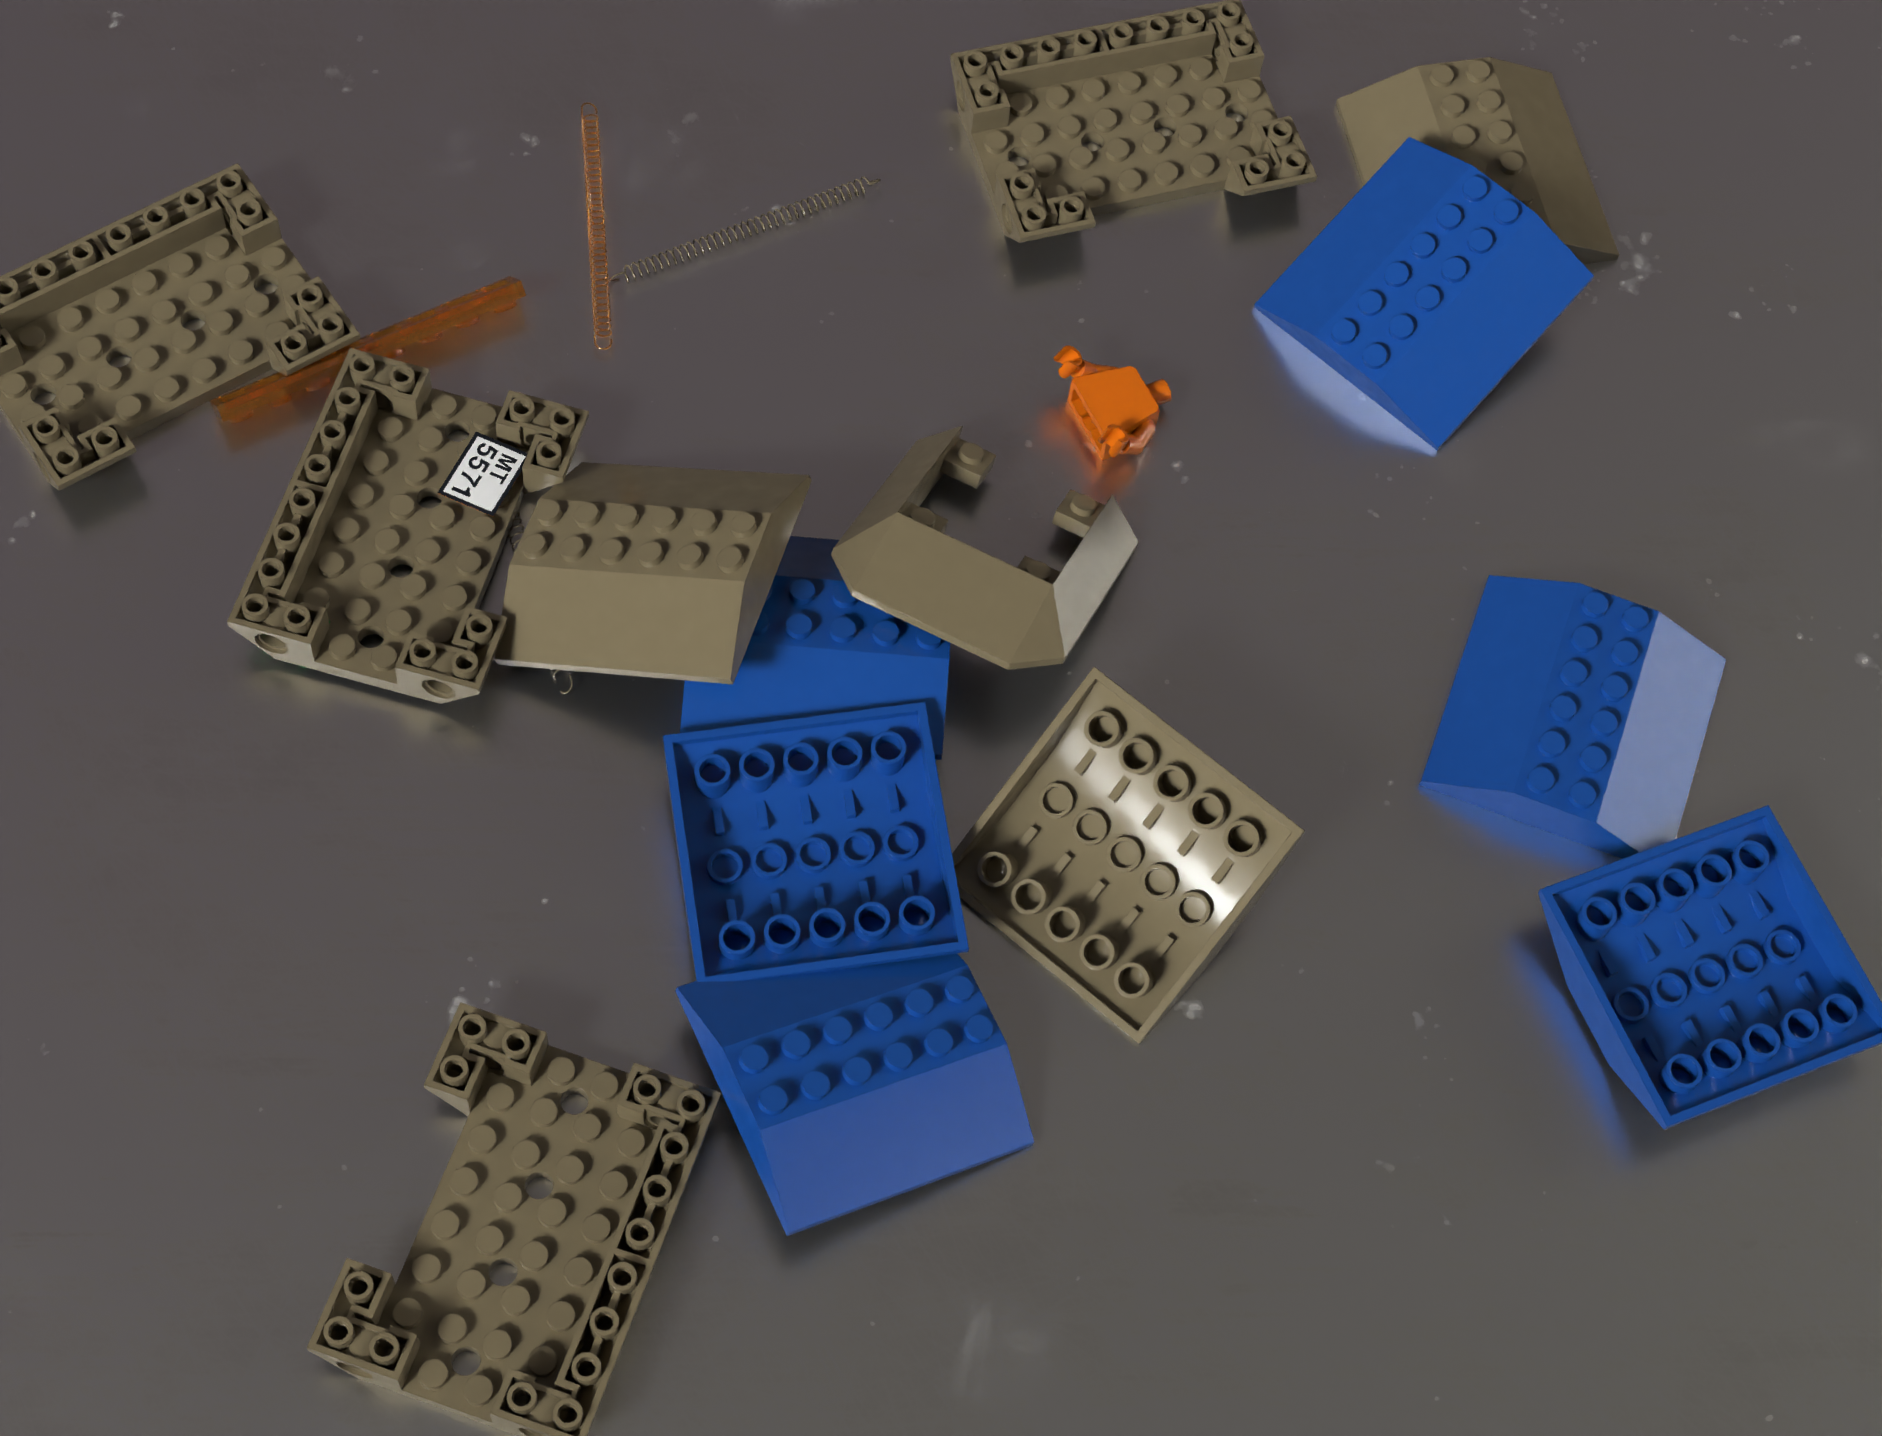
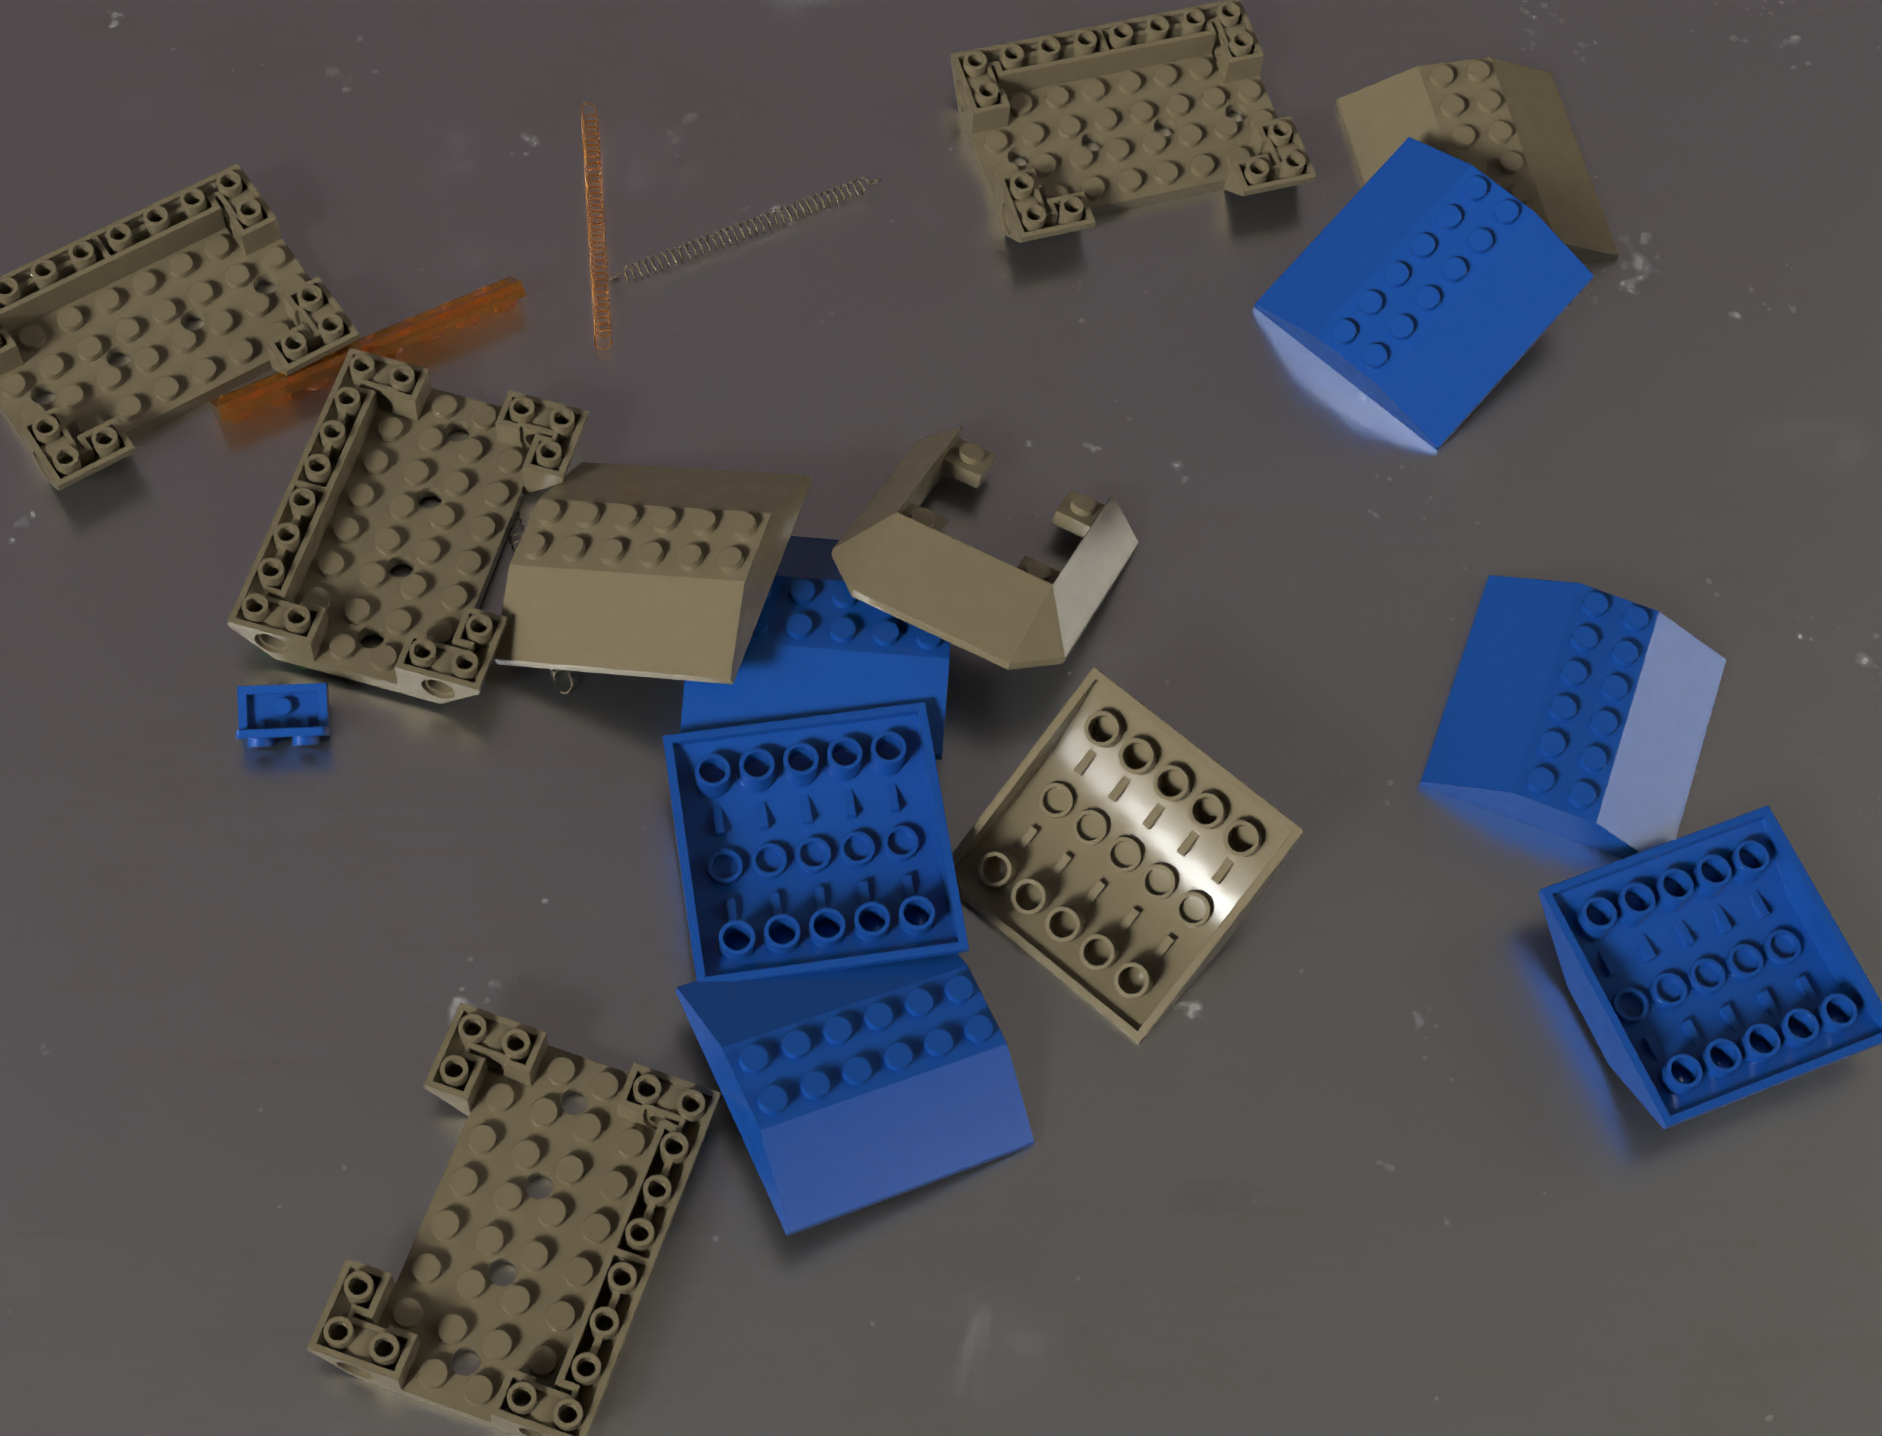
(282, 712): none -> blue bracket
(484, 474): white sticker -> none
(1112, 403): orange torso -> none

